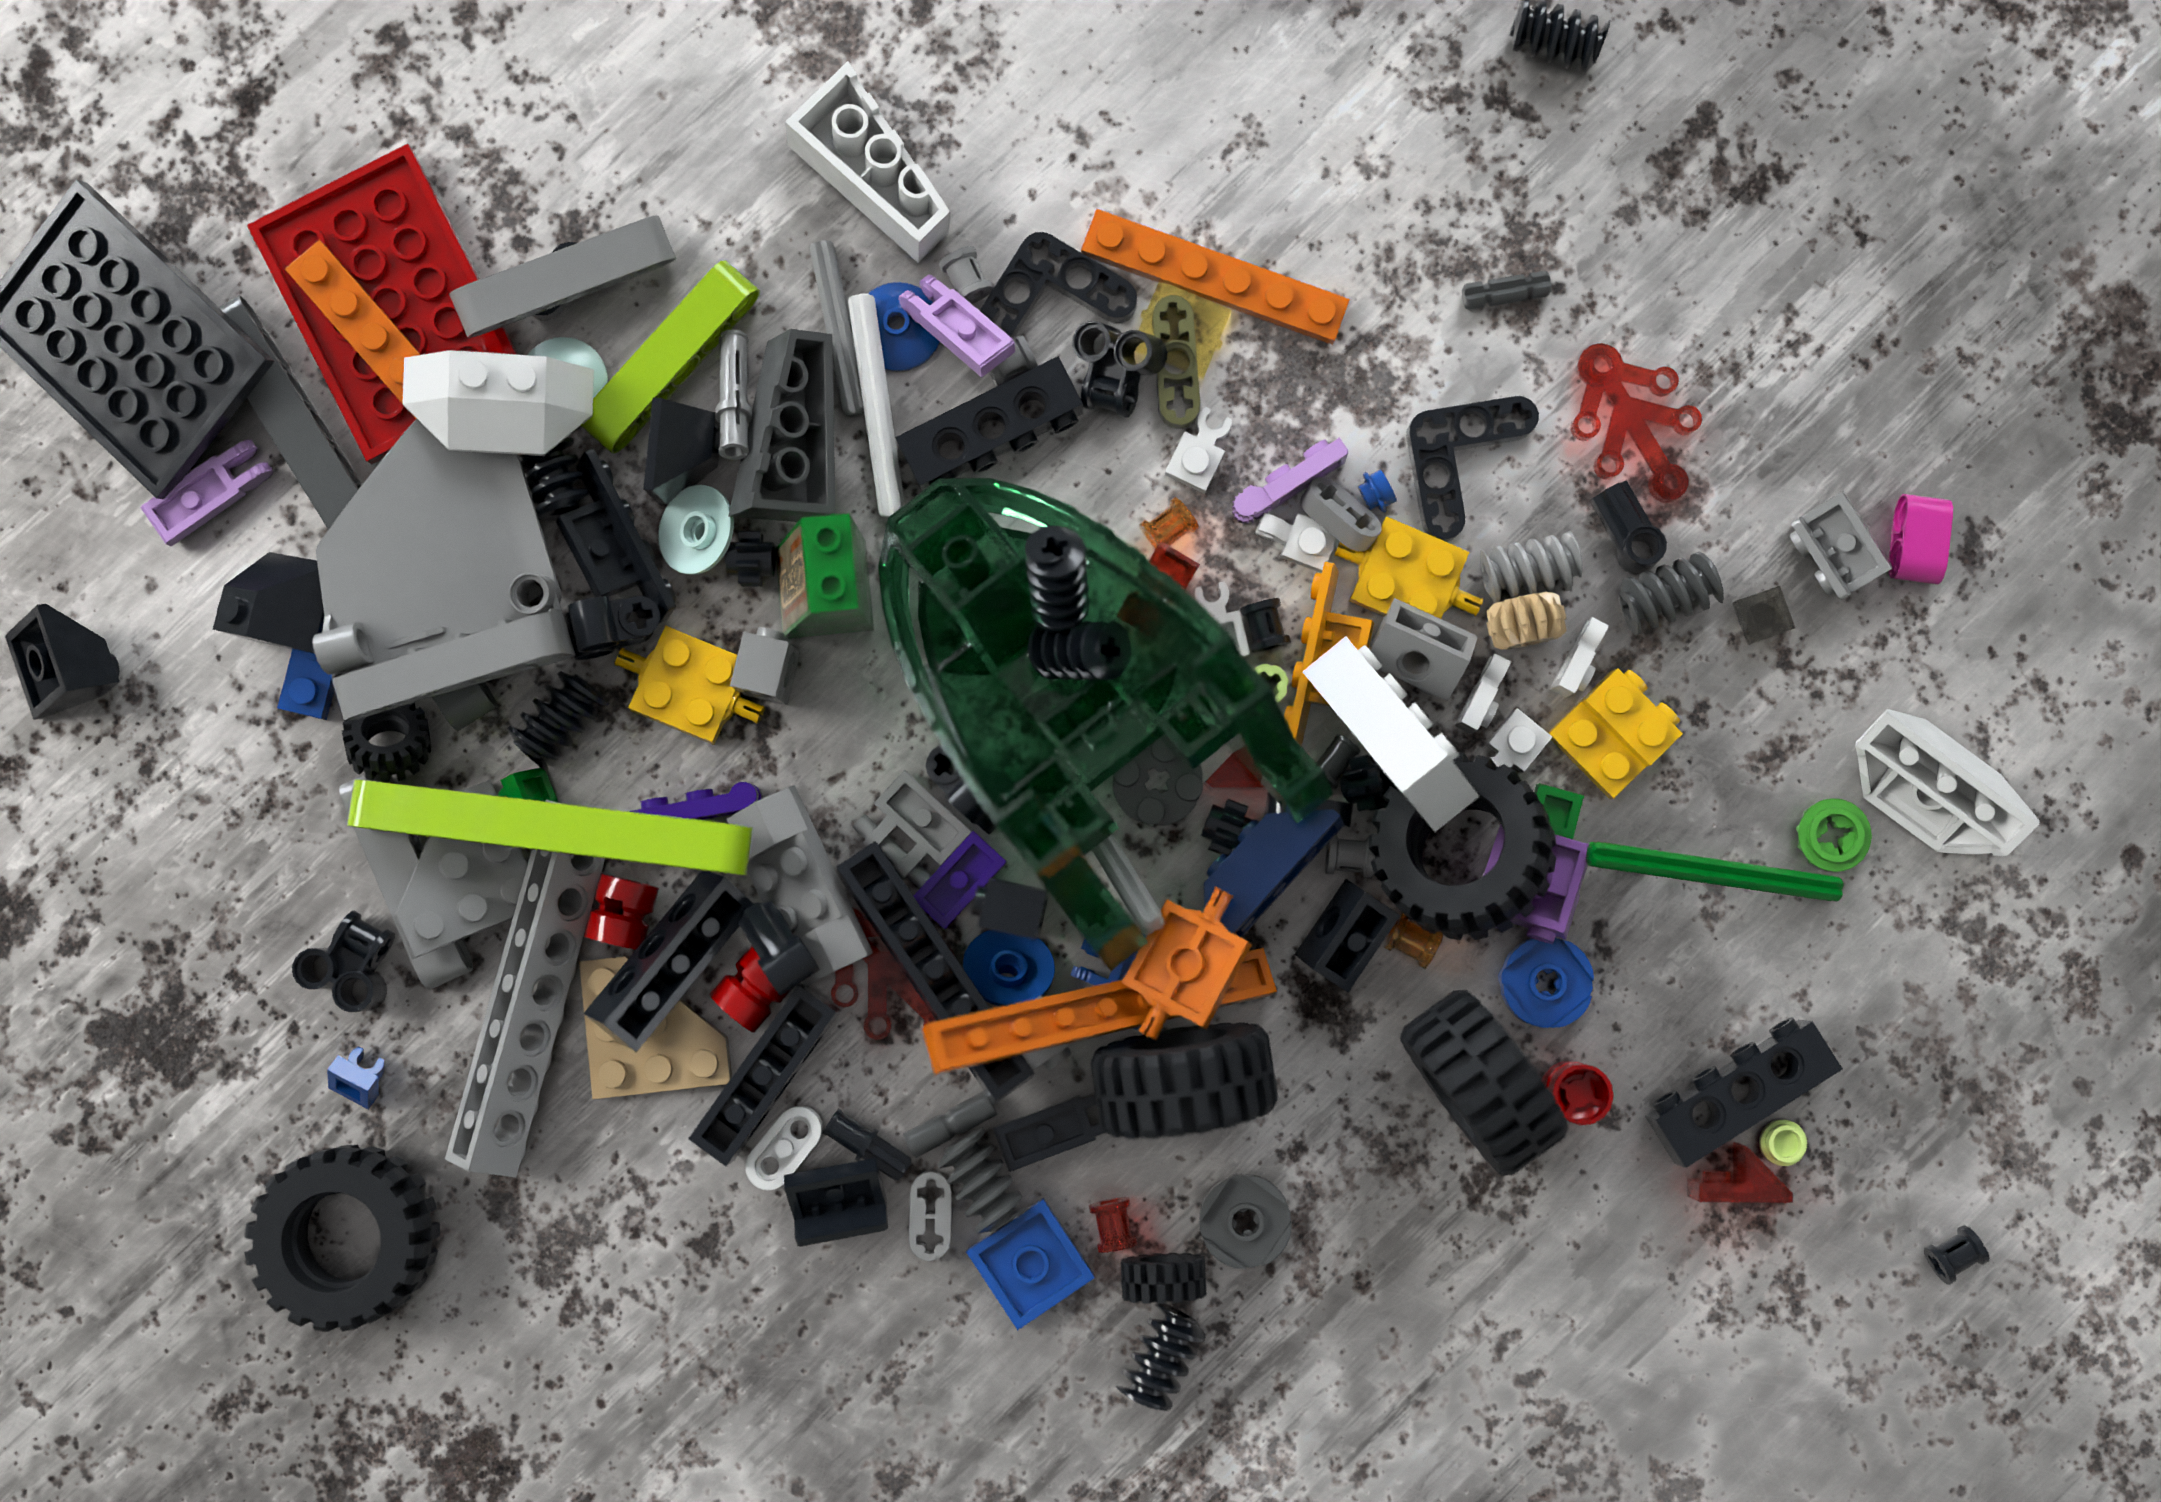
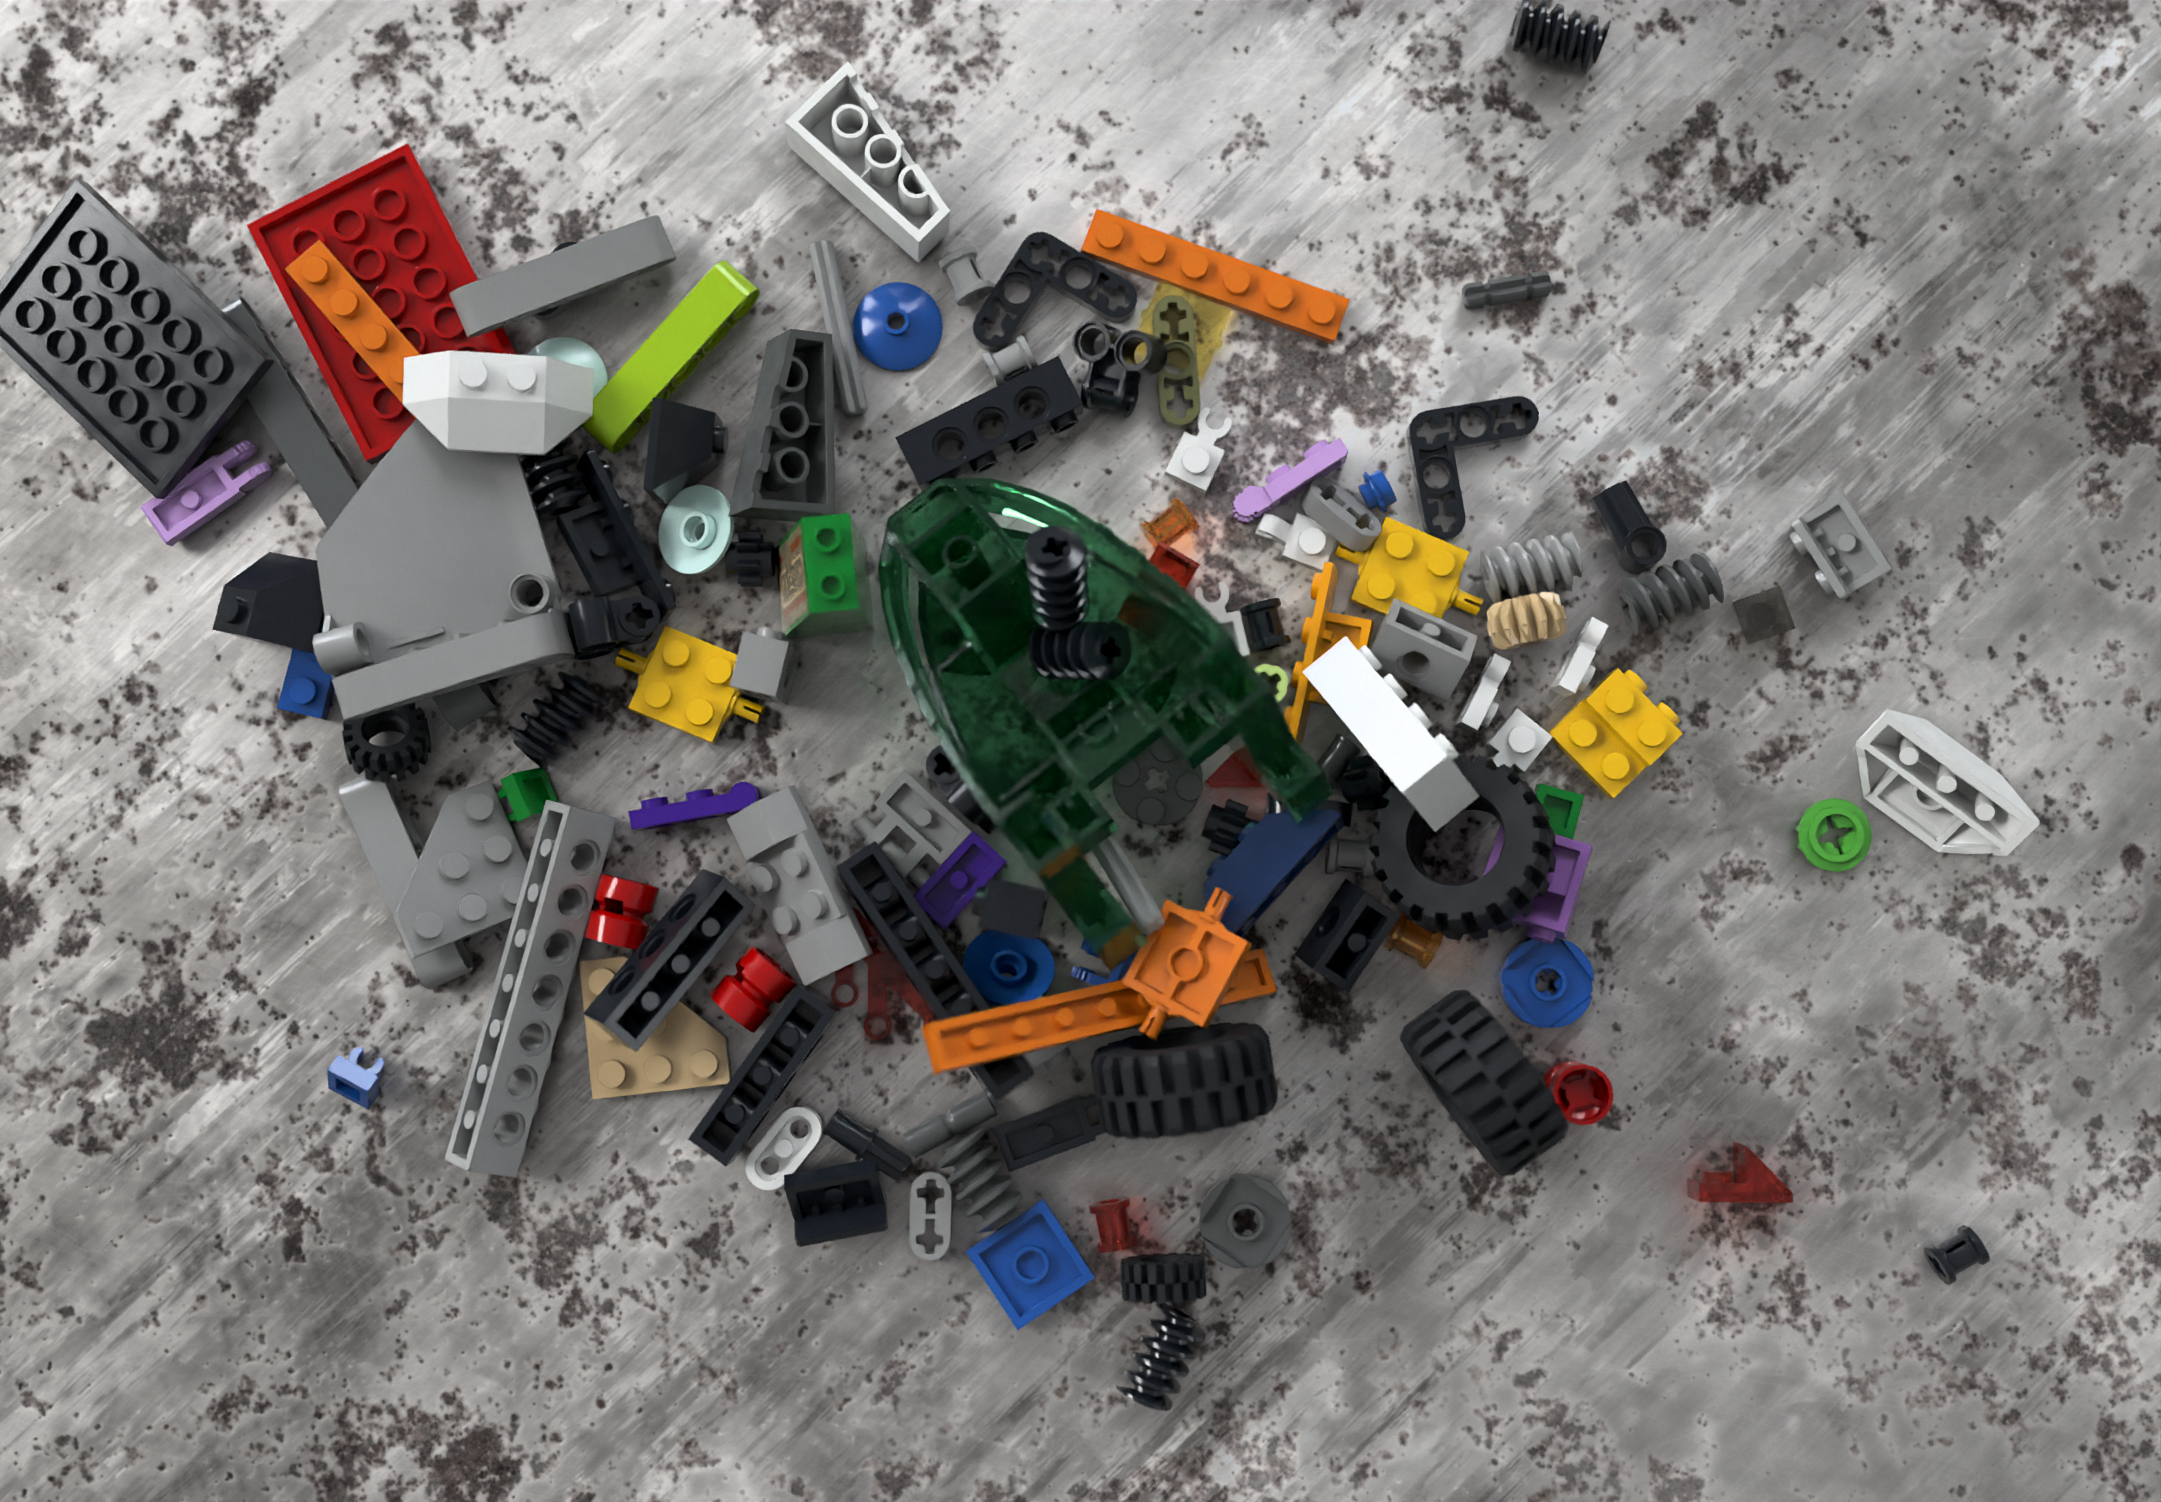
(59, 661): black slope -> none
(283, 1248): black tyre -> none
(351, 956): black piece -> none
(551, 827): lime beam -> none
(733, 410): light grey pin -> none
(781, 953): black piece -> none
(876, 404): white axle -> none
(958, 326): lavender hinge -> none
(1630, 415): clear red plant -> none
(1714, 871): green axle -> none
(1783, 1142): yellowish green plate -> none
(1808, 1066): black brick -> none
(1920, 539): dark pink beam -> none

